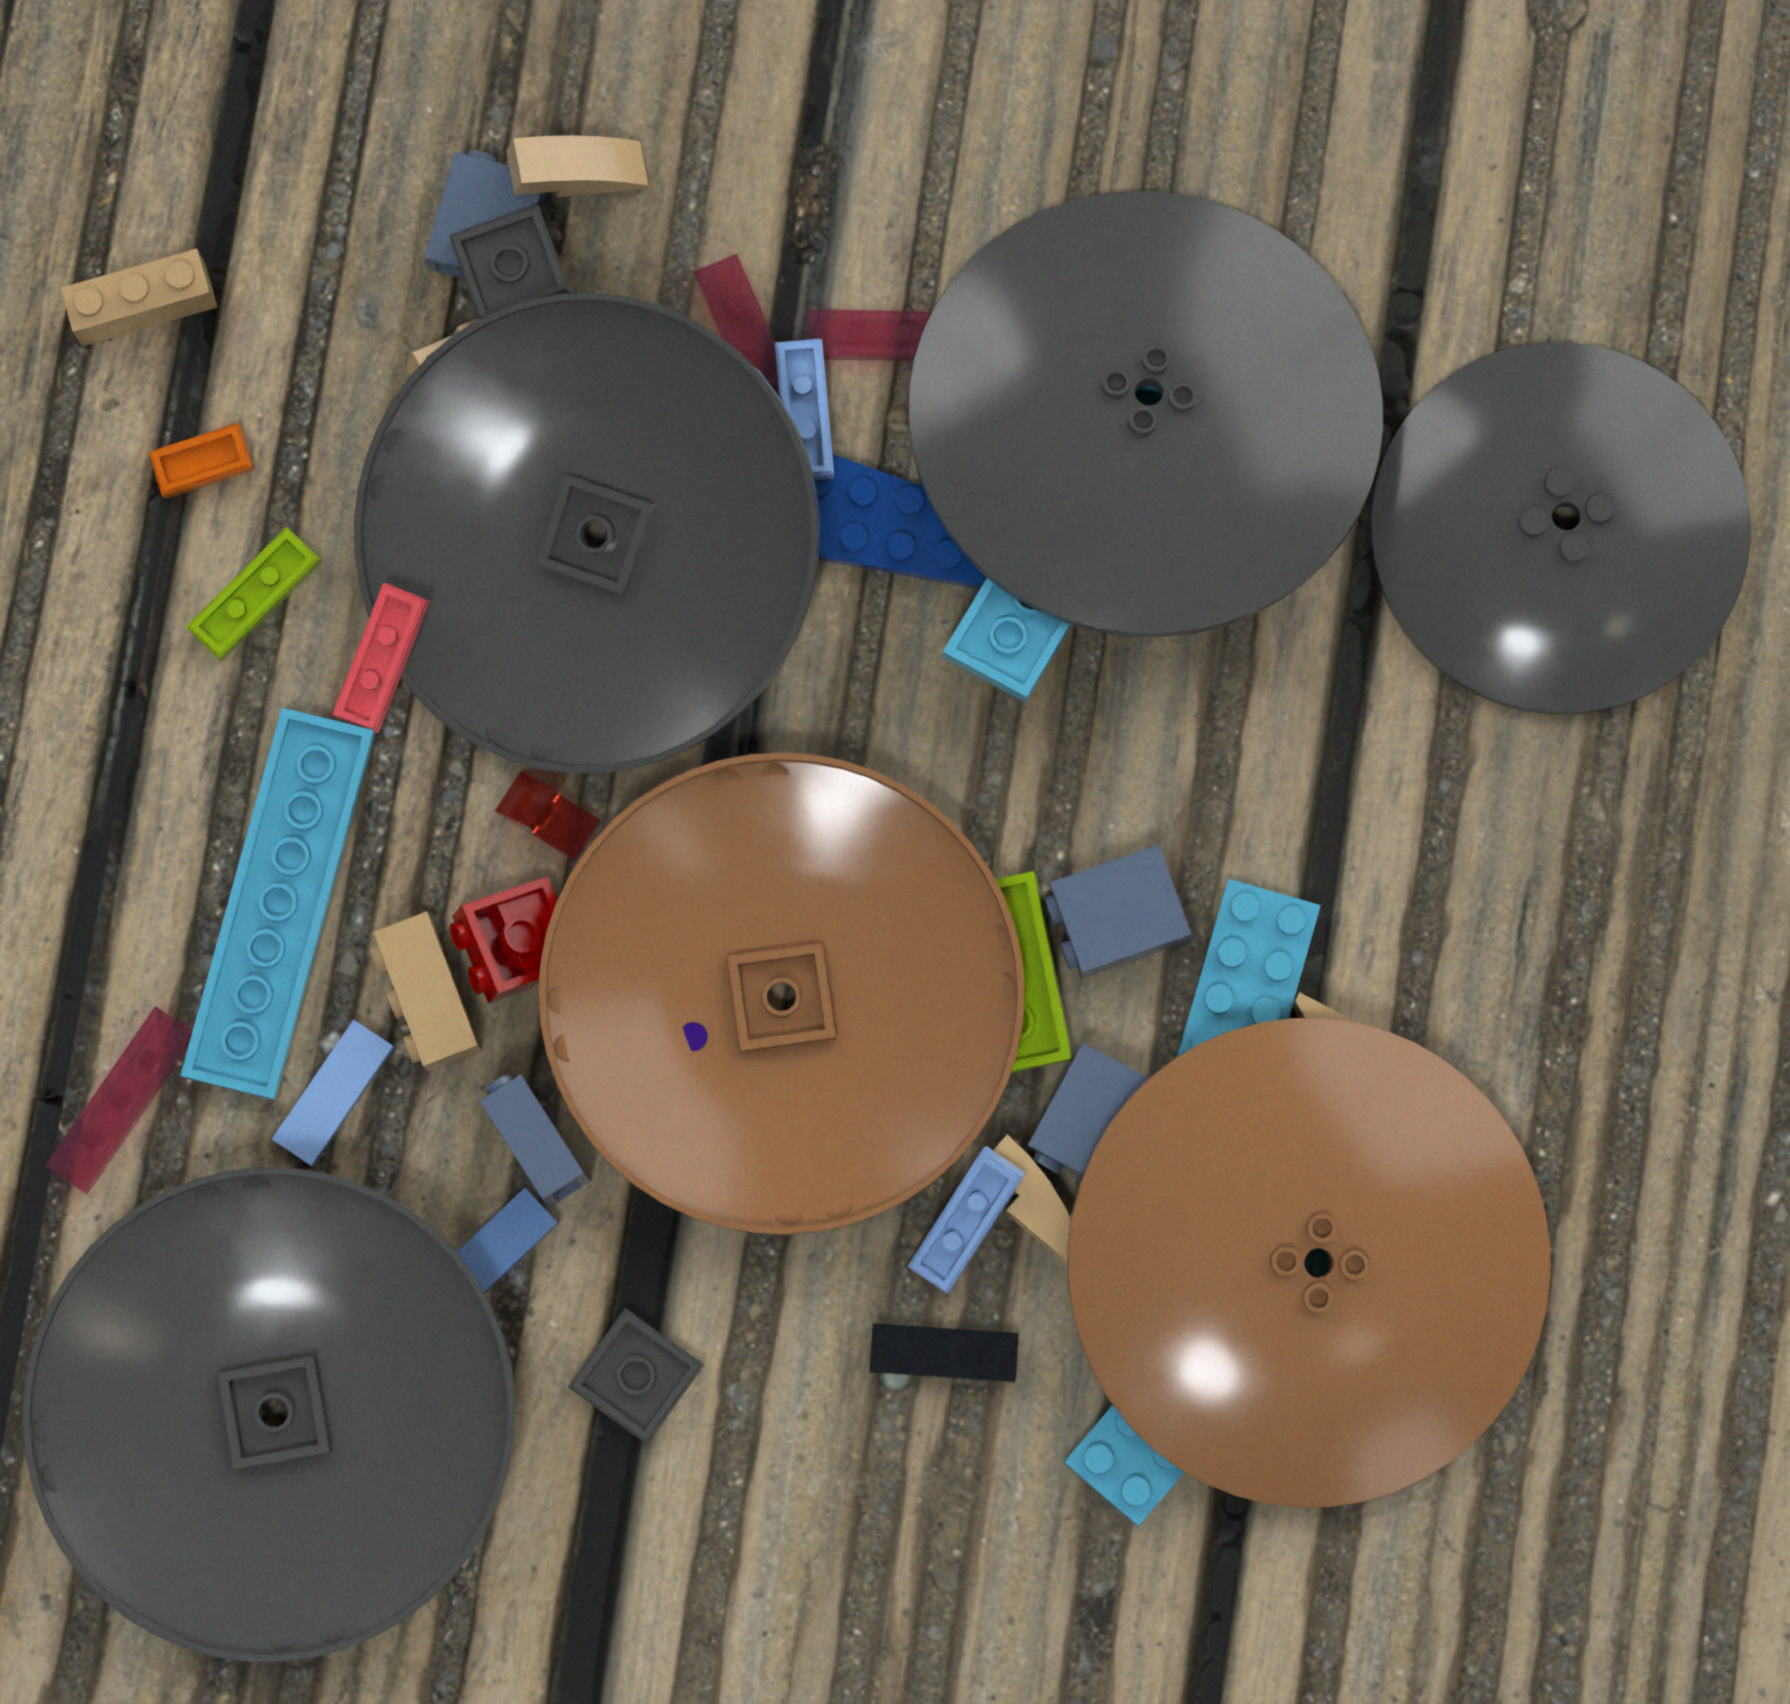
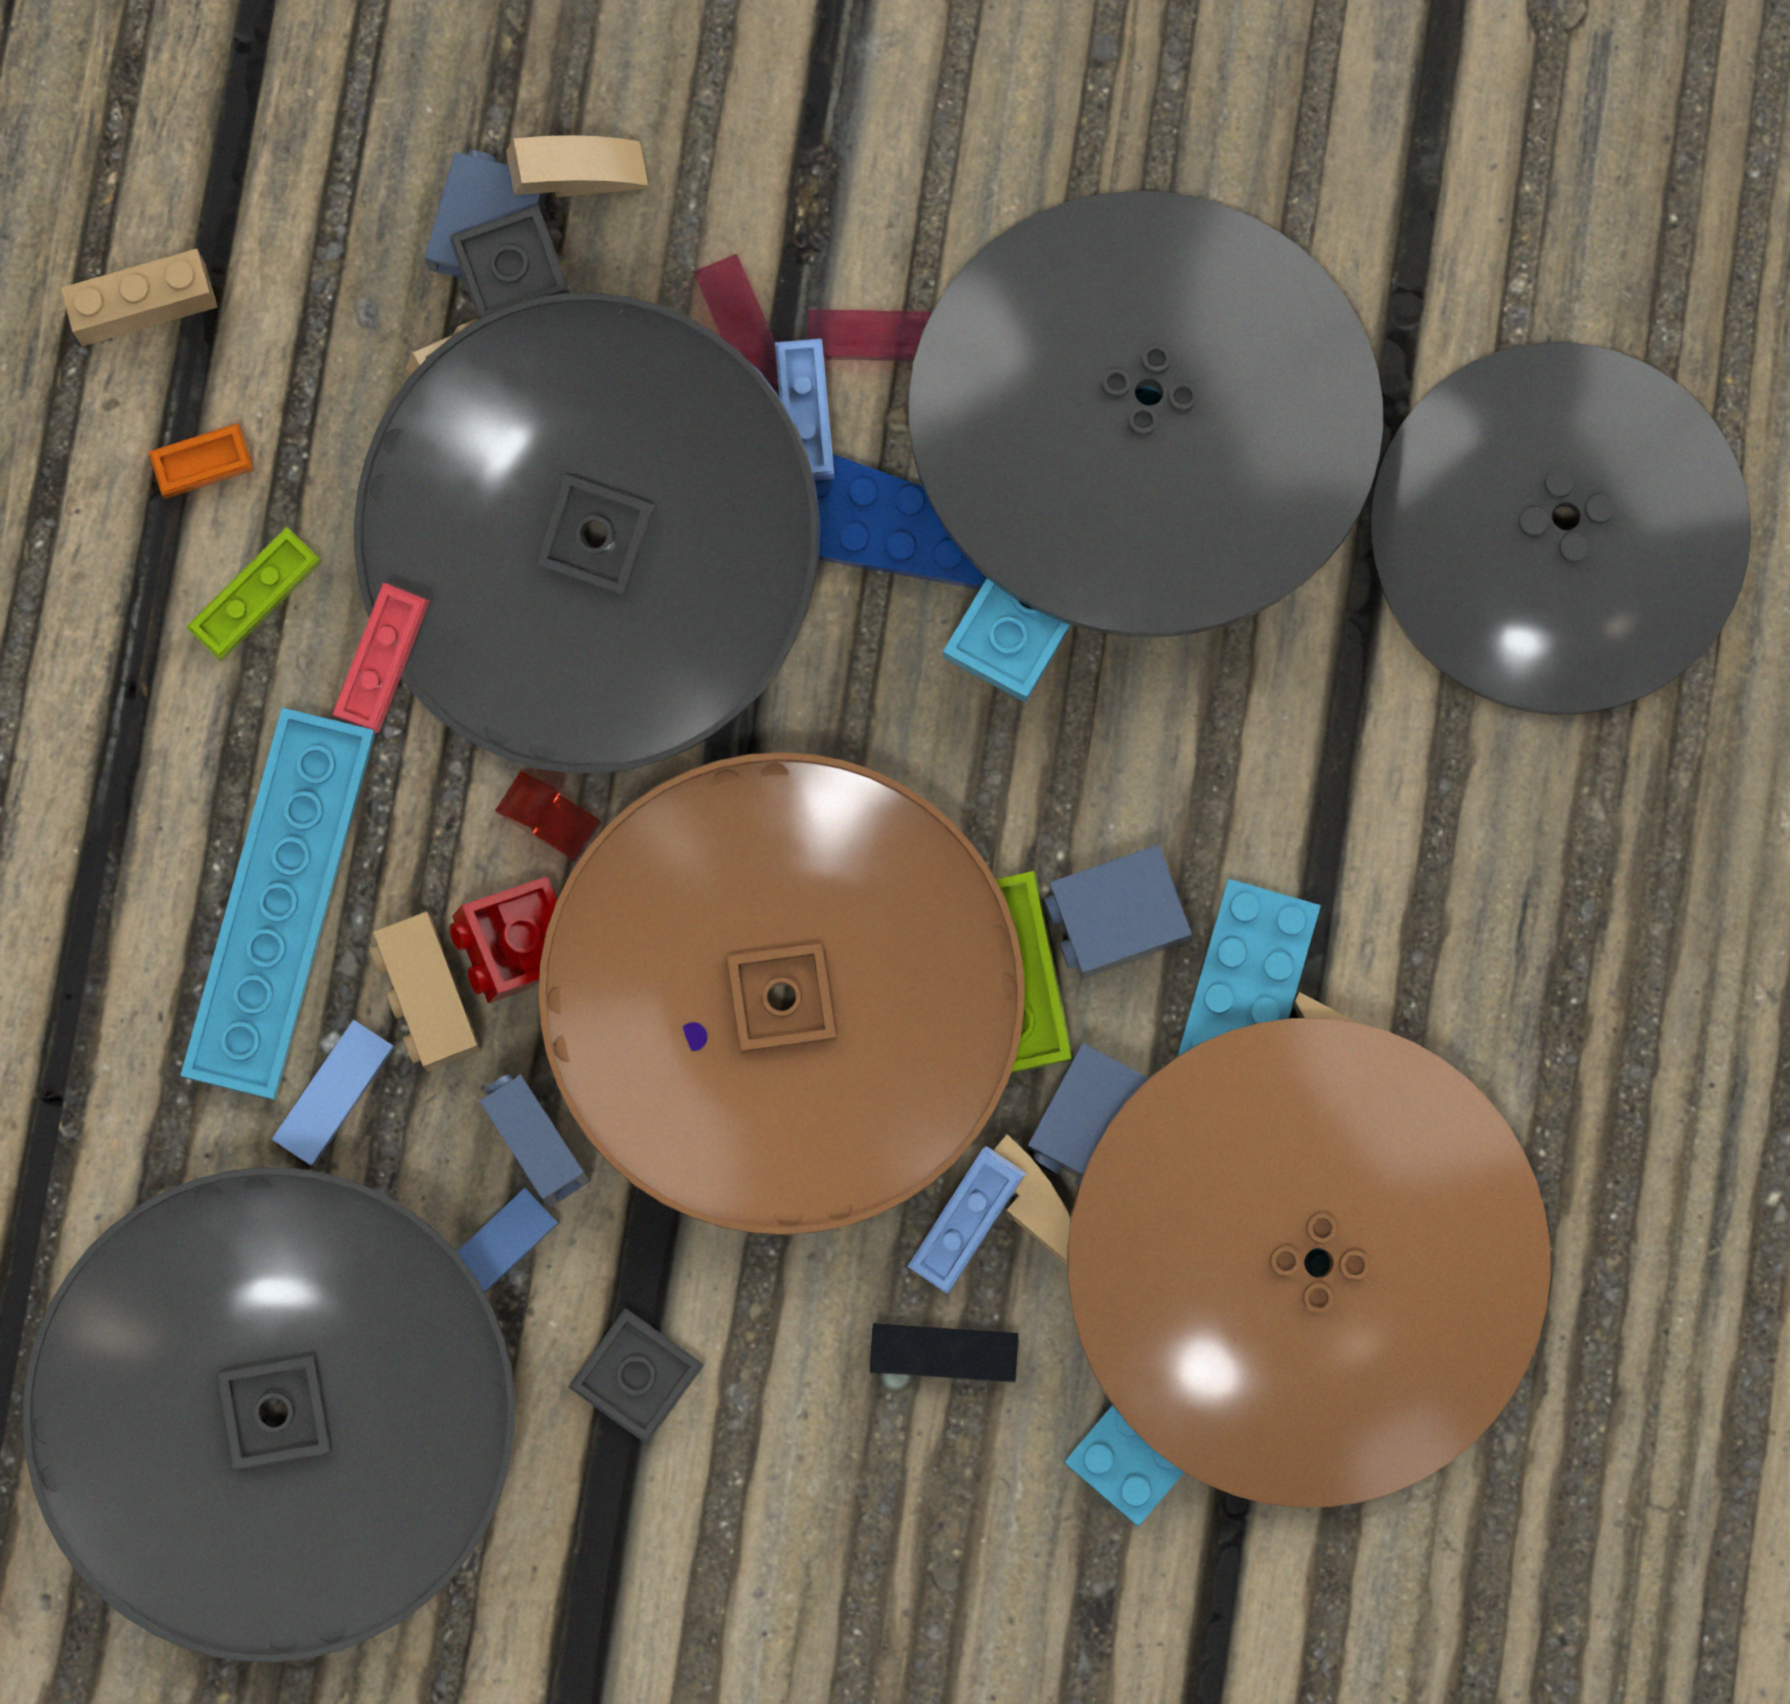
(121, 1100): clear pink plate -> none

